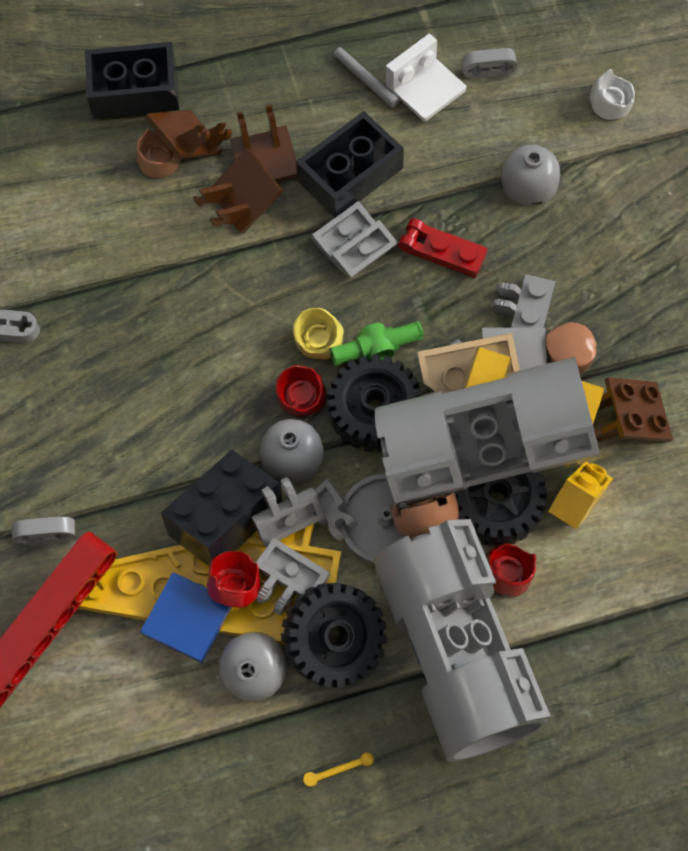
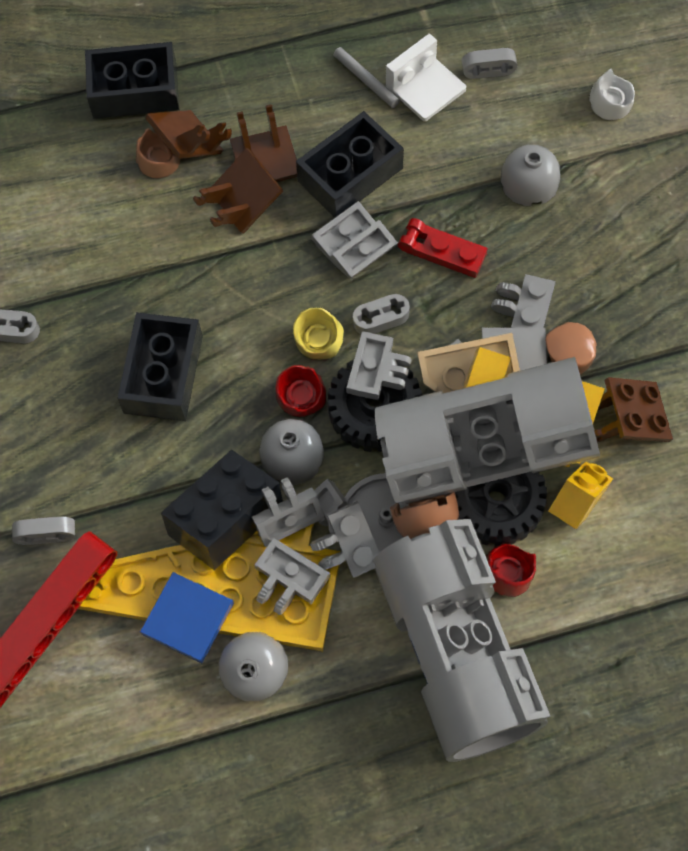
(160, 366): none -> black brick
(233, 579): red hair -> none
(311, 779): yellow hinge -> none
(353, 538): none -> light grey hinge
(358, 640): black wheel -> none
(376, 340): bright green pin -> none
(376, 367): none -> light grey hinge
(381, 314): none -> light grey beam

